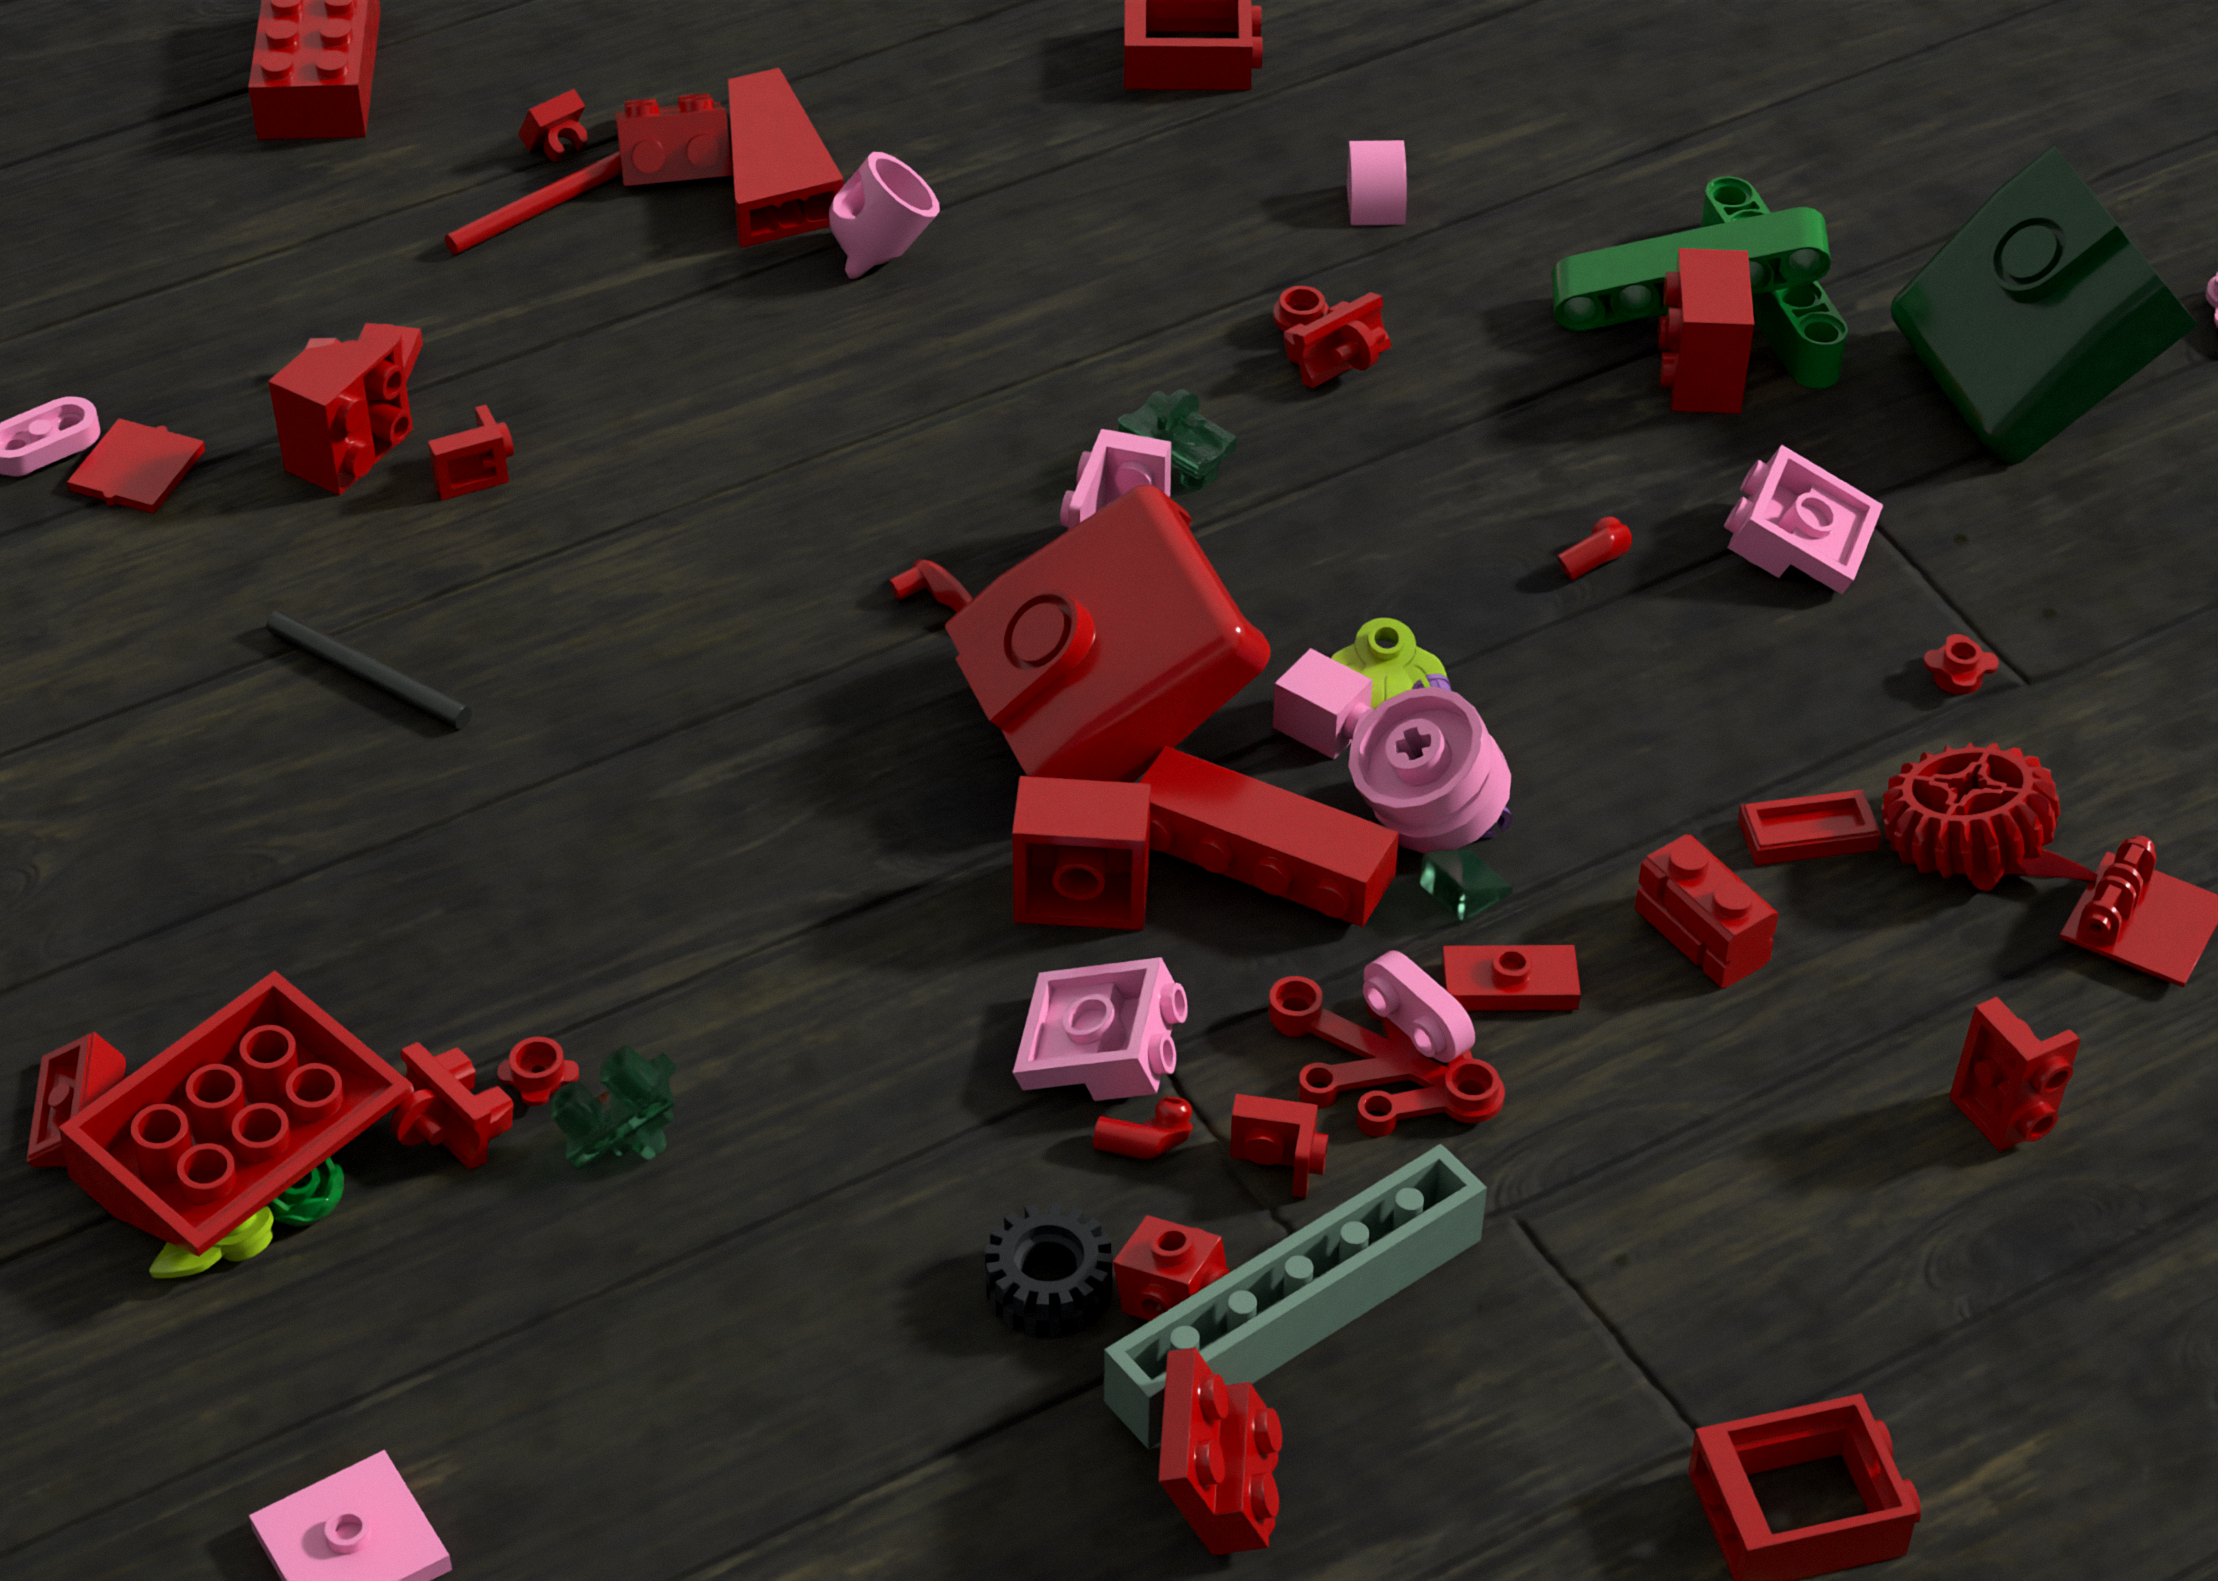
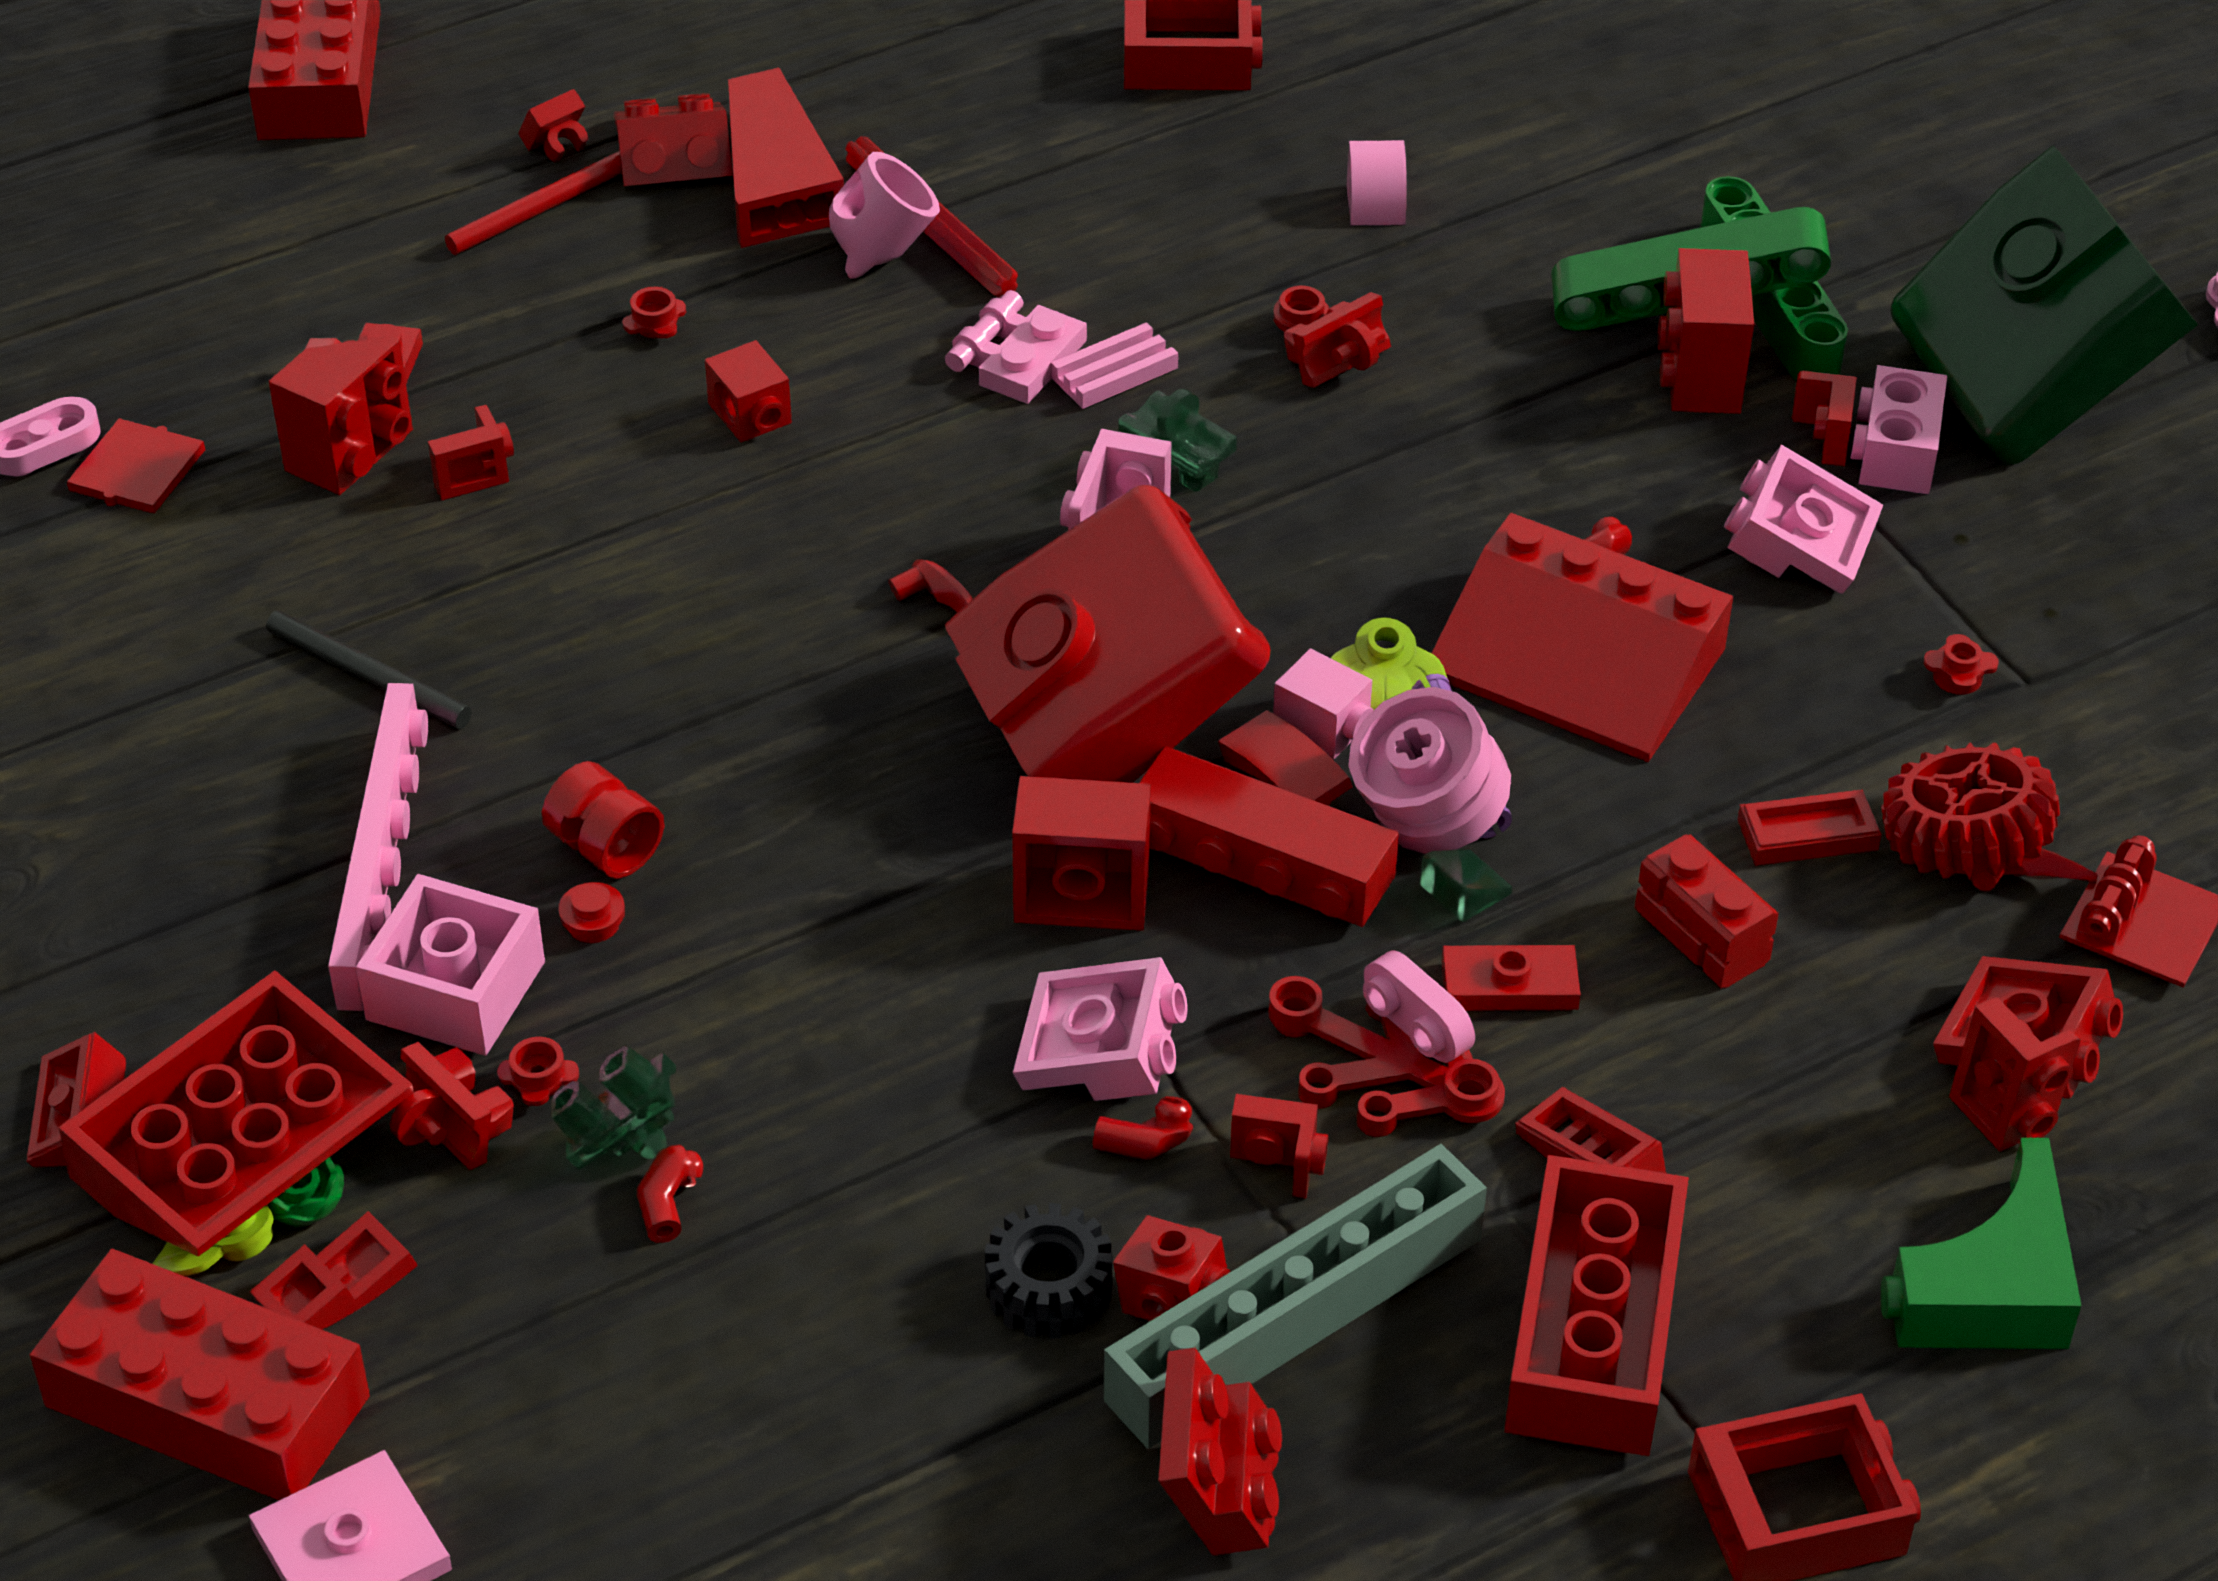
(201, 1375): none -> red brick
(339, 1278): none -> red slope
(381, 823): none -> bright pink plate
(451, 964): none -> bright pink brick
(592, 911): none -> red plate
(603, 819): none -> red wheel
(654, 313): none -> red plate
(655, 1193): none -> red arm
(748, 391): none -> red brick
(953, 236): none -> red axle
(1023, 360): none -> bright pink plate
(1108, 361): none -> bright pink tile
(1284, 758): none -> red slope
(1582, 636): none -> red slope
(1597, 1306): none -> red brick
(1609, 1134): none -> red slope
(1828, 404): none -> red bracket
(1901, 429): none -> bright pink brick
(2000, 1282): none -> green arch
(2048, 1000): none -> red plate

